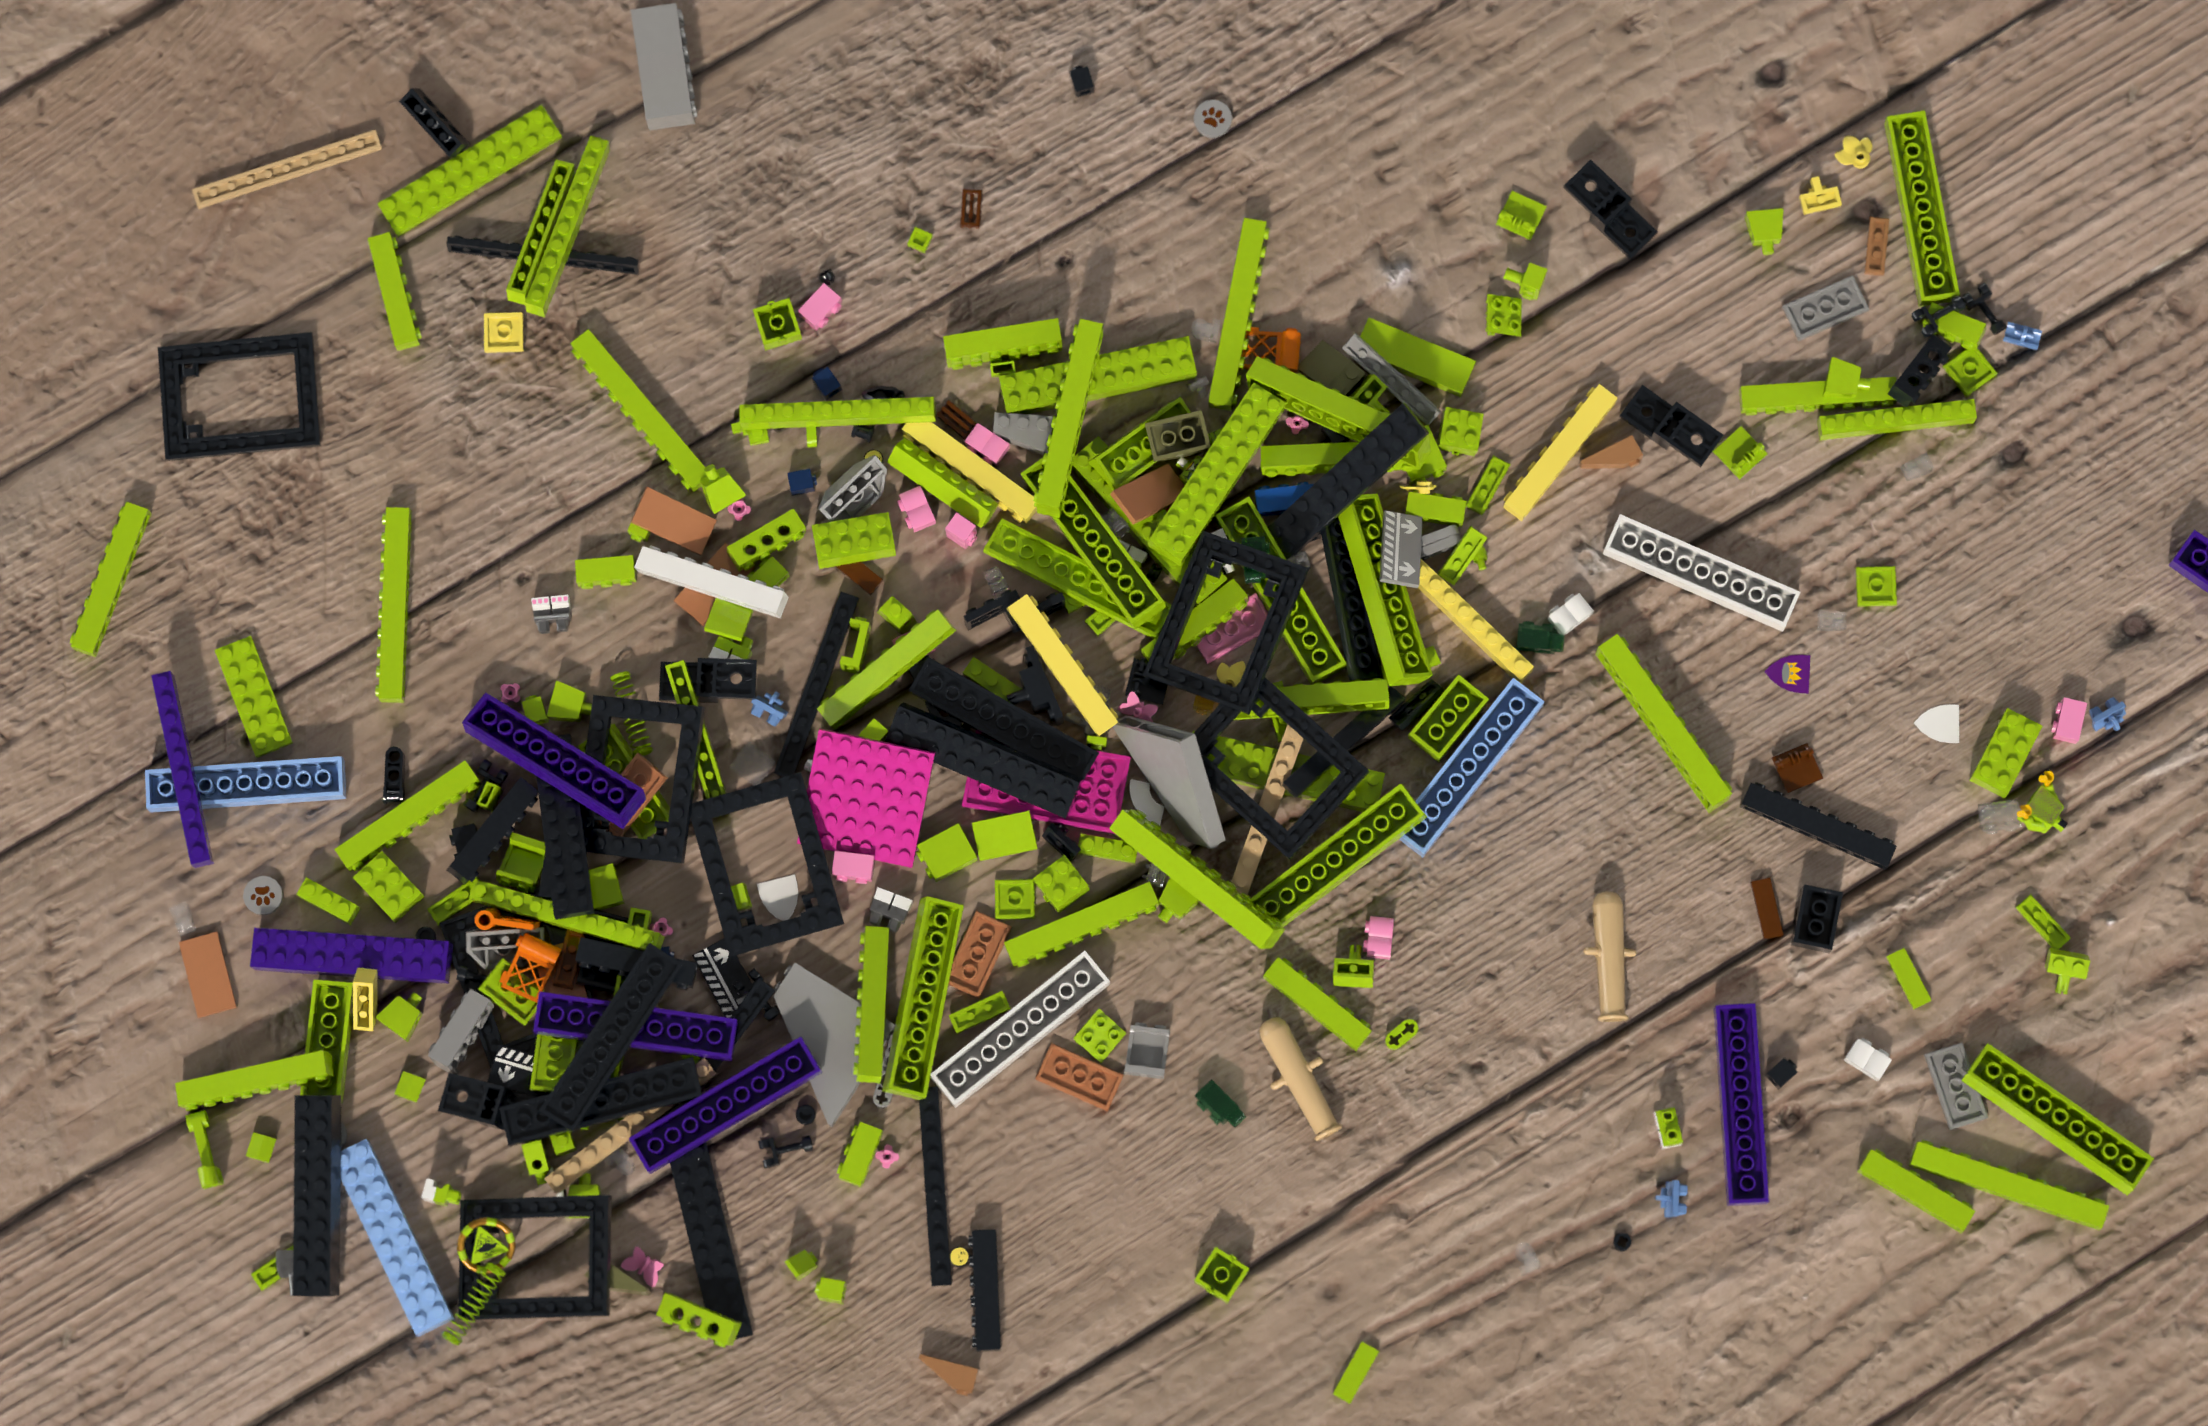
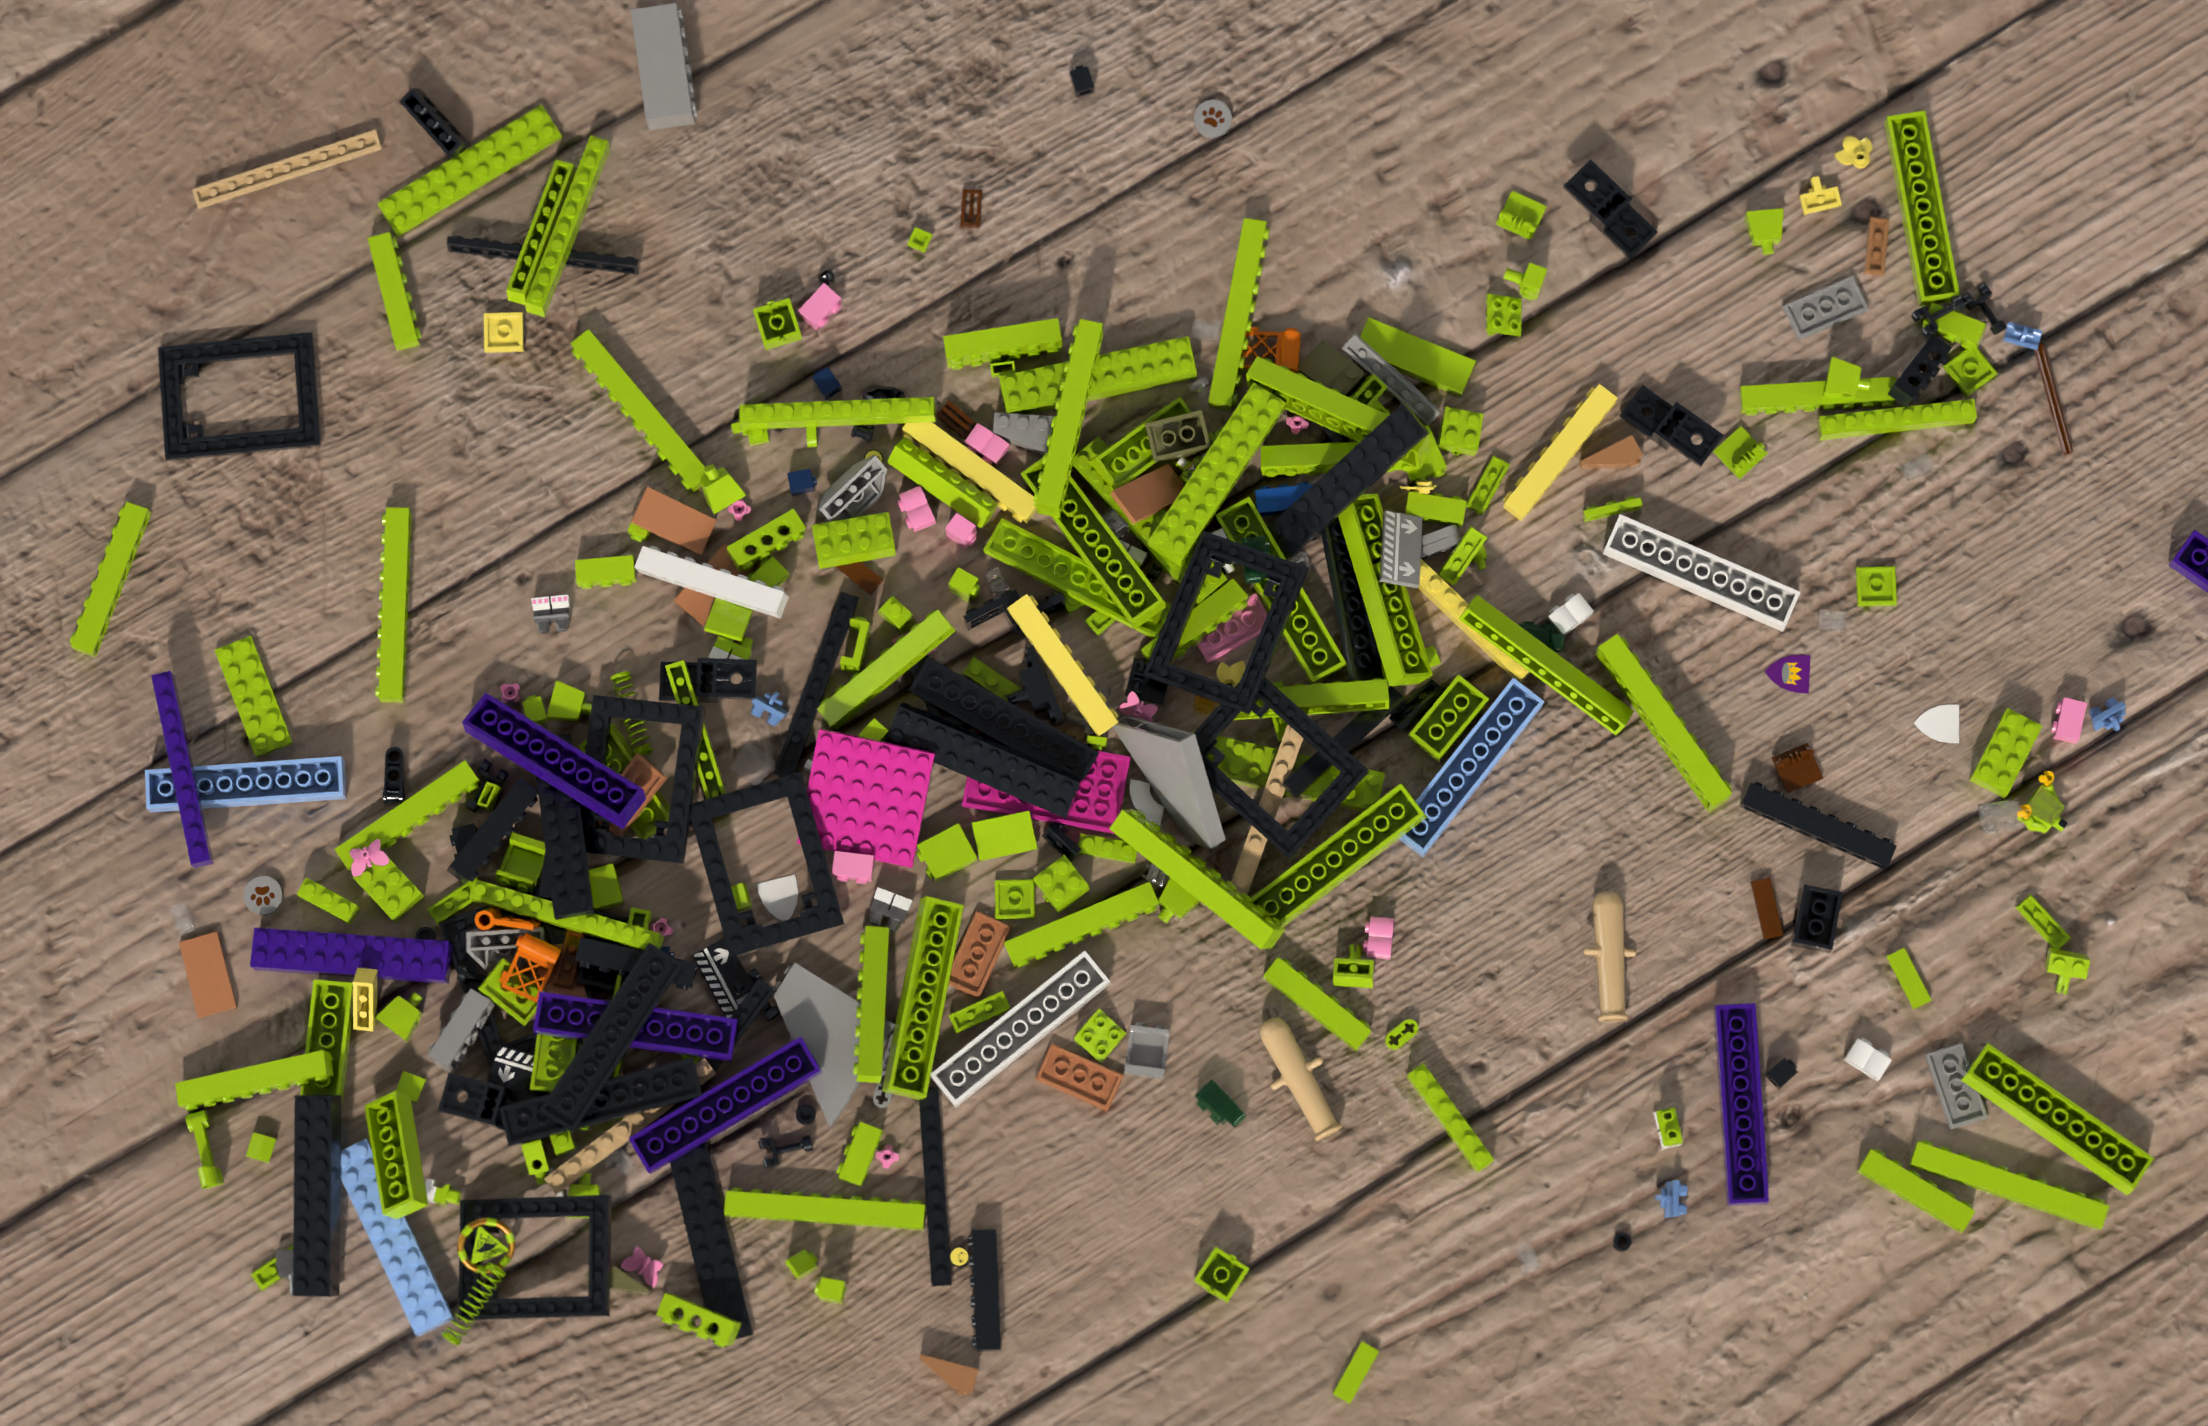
(365, 856): none -> bright pink piece
(396, 1155): none -> lime brick
(825, 1210): none -> lime brick
(964, 585): none -> lime brick
(1450, 1118): none -> lime brick
(1546, 664): none -> lime brick
(1612, 508): none -> lime plate
(2053, 400): none -> reddish brown axle

